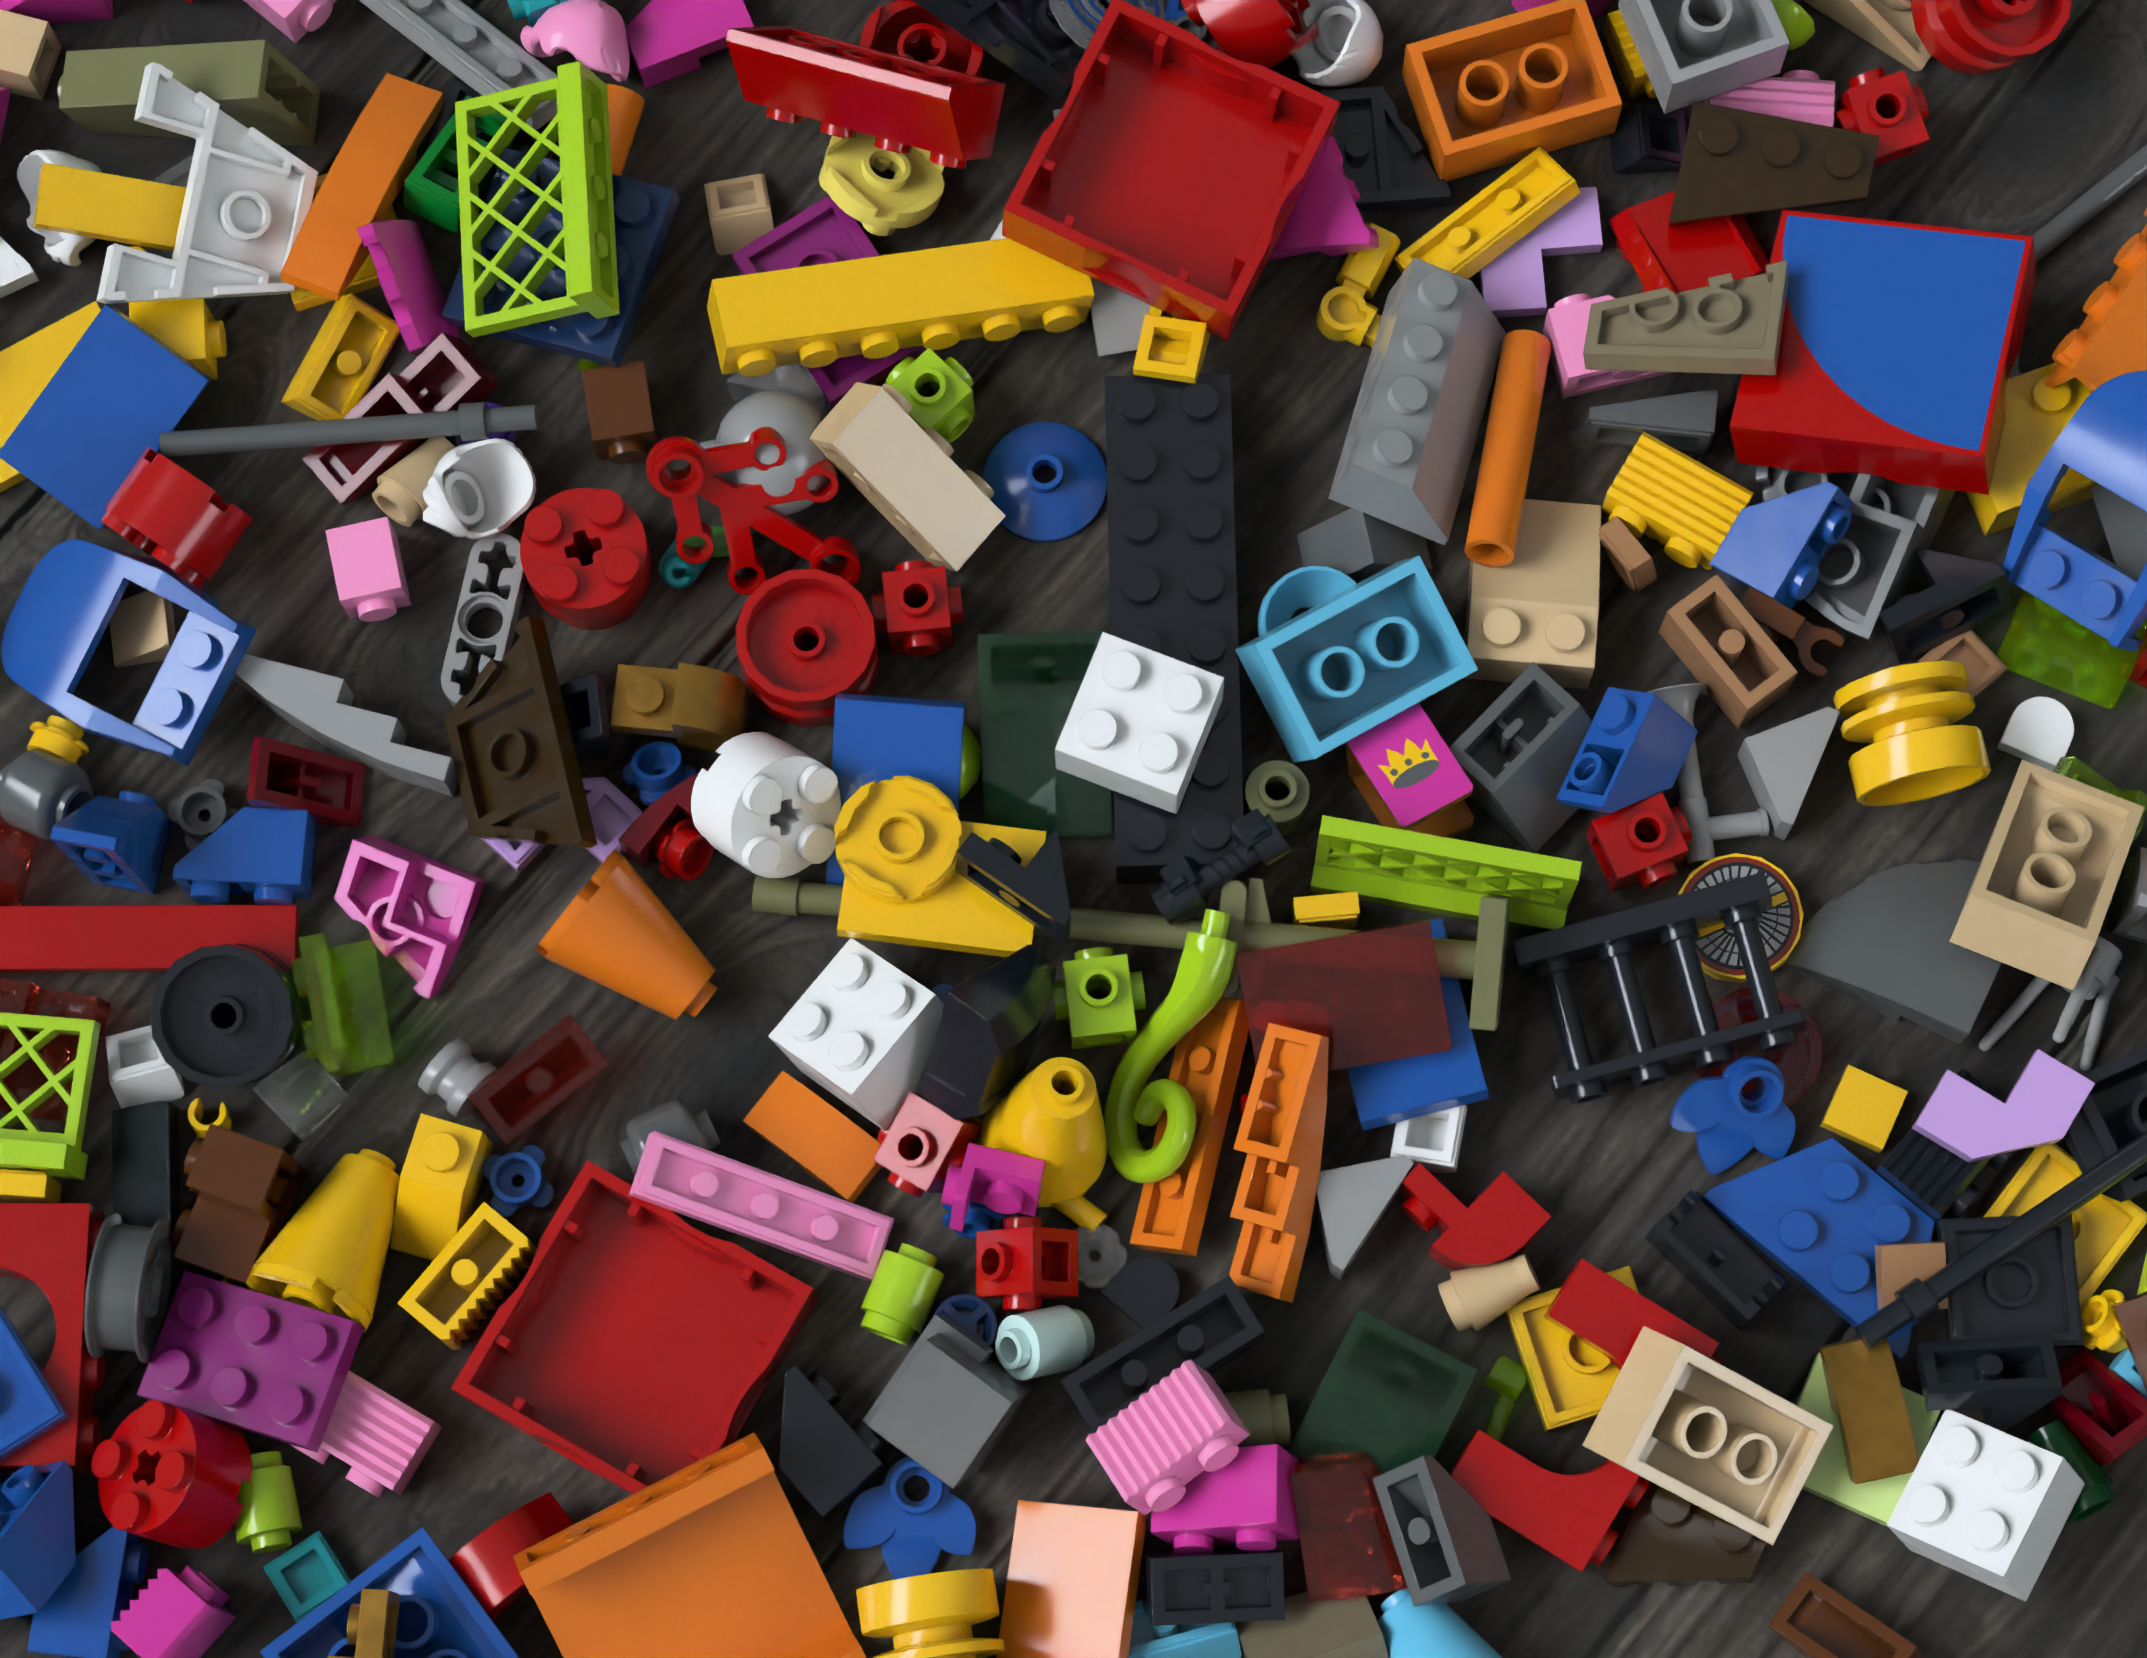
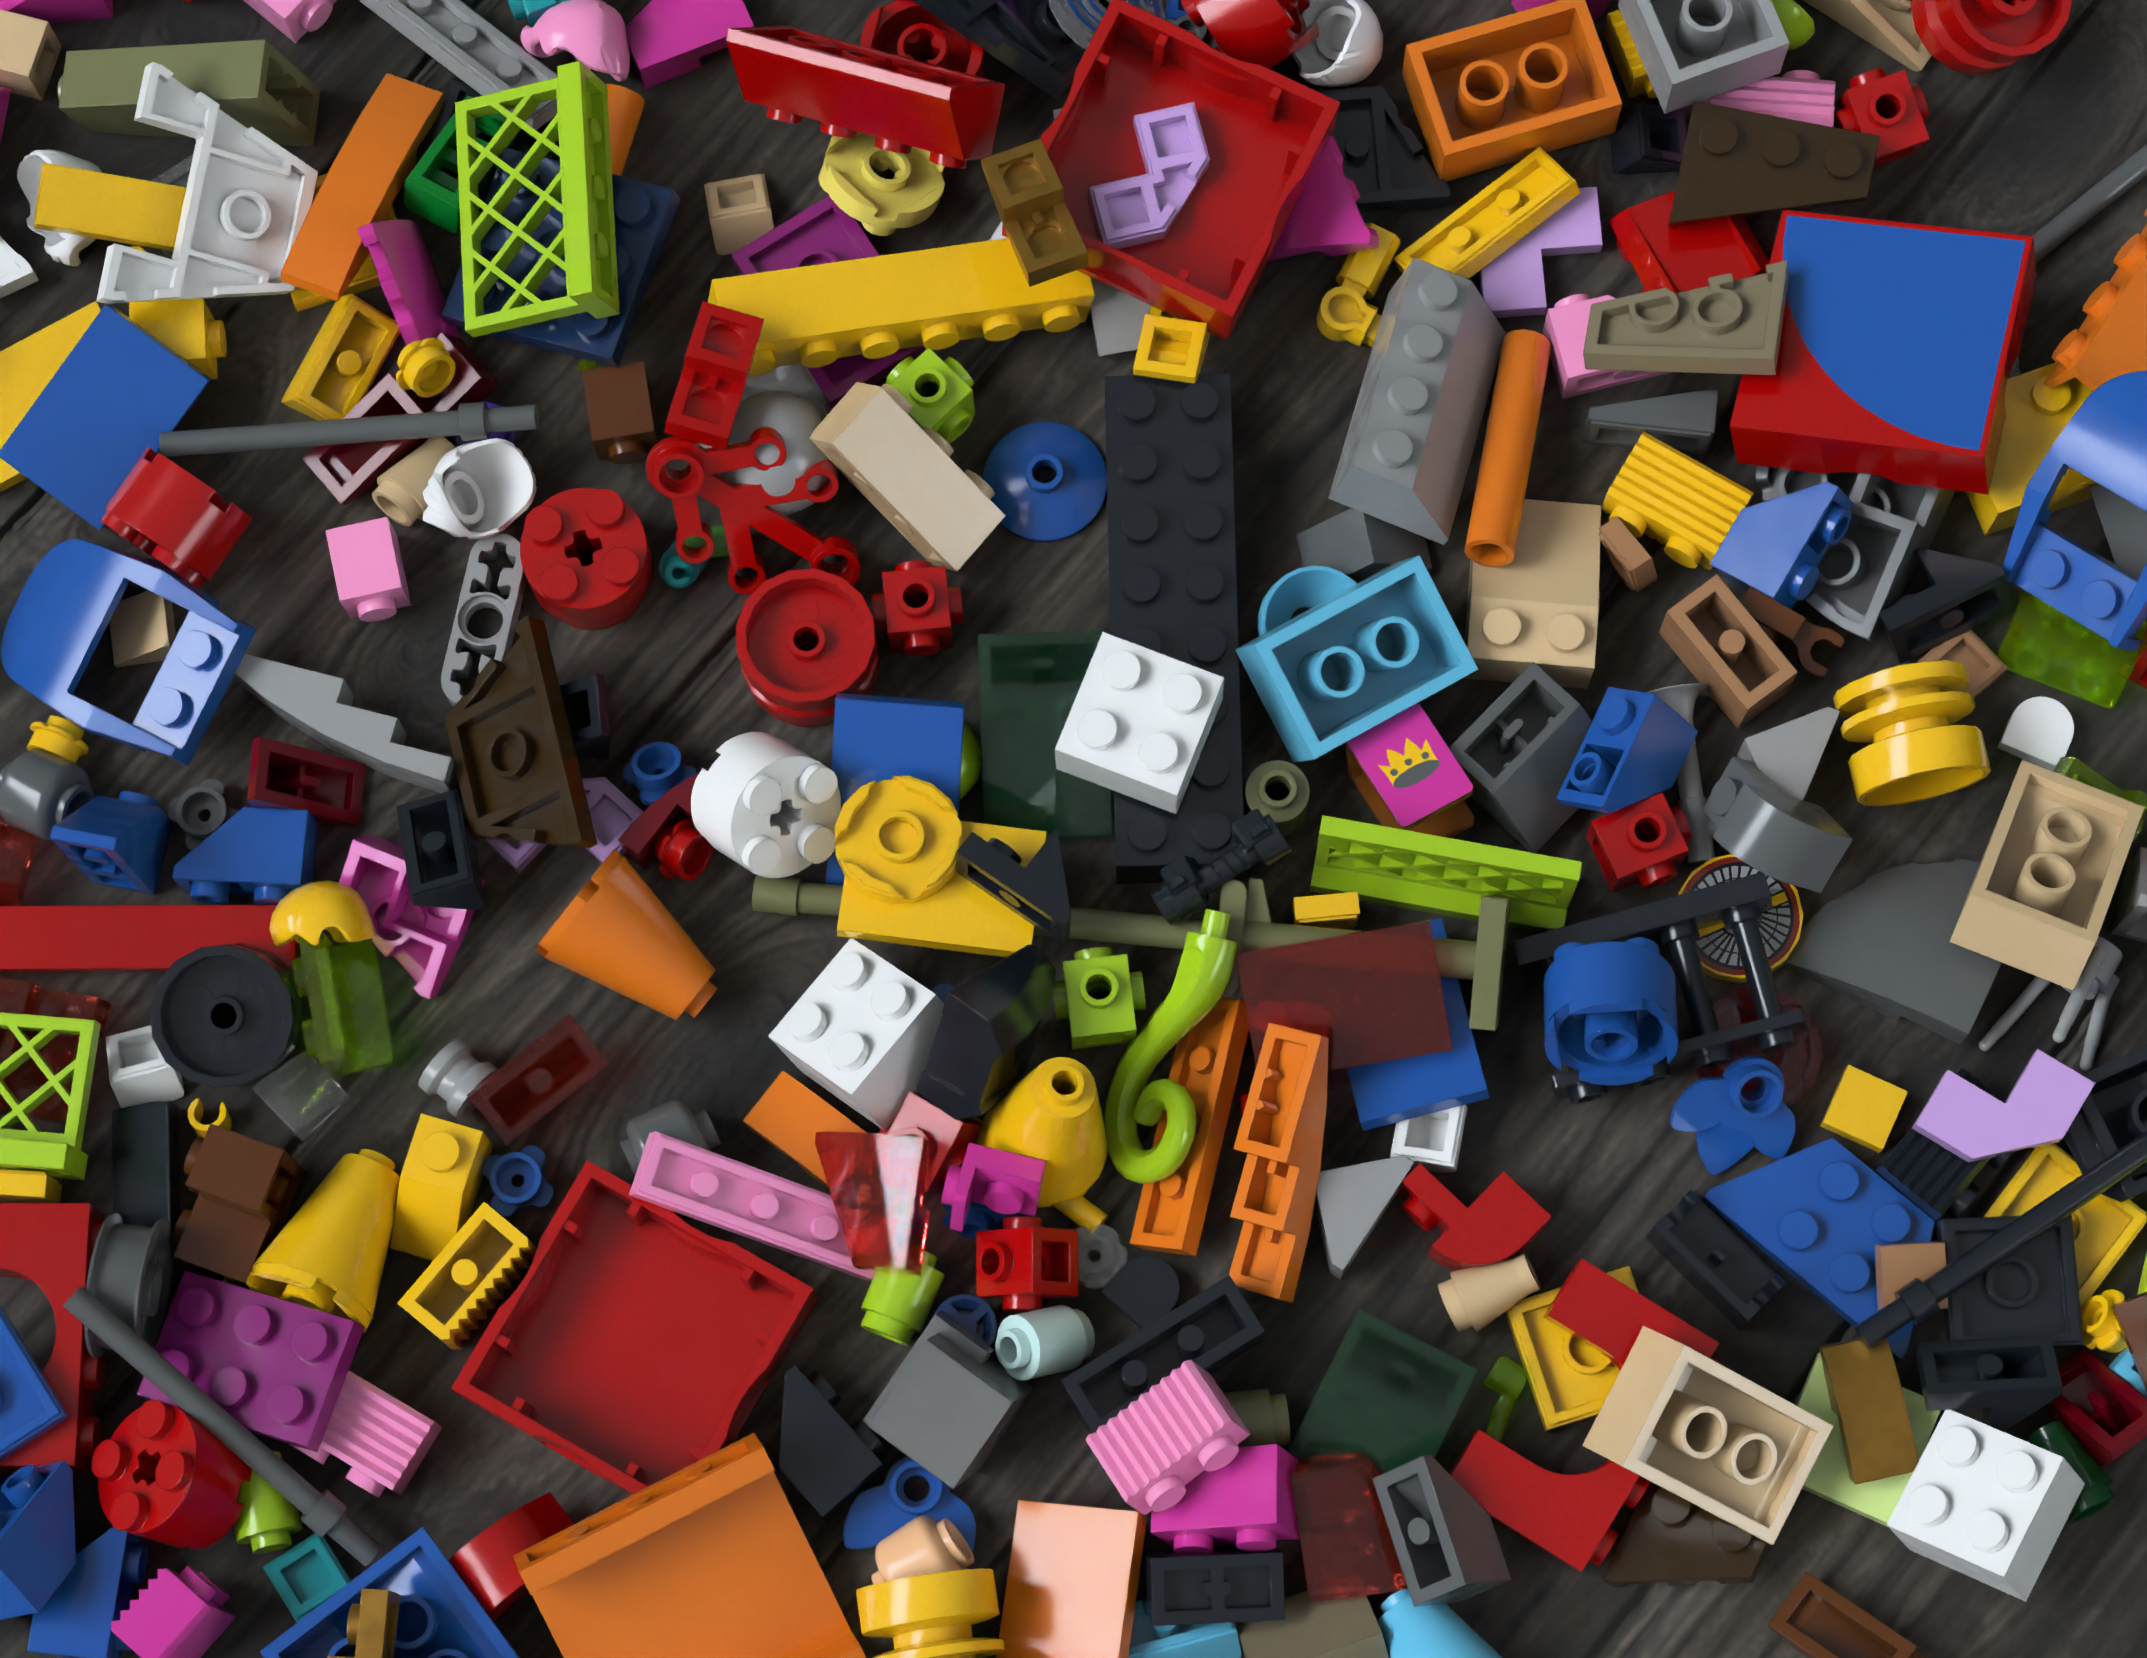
(320, 907): none -> yellow hair
(320, 1510): none -> dark grey bar
(425, 367): none -> yellow plate
(440, 853): none -> black slope
(685, 703): pearl gold brick -> none
(714, 375): none -> red slope
(878, 1196): none -> clear red slope
(921, 1549): none -> light nougat head
(1034, 212): none -> pearl gold slope
(1148, 204): none -> lavender tile
(1610, 1010): none -> blue brick
(1774, 831): none -> dark grey brick

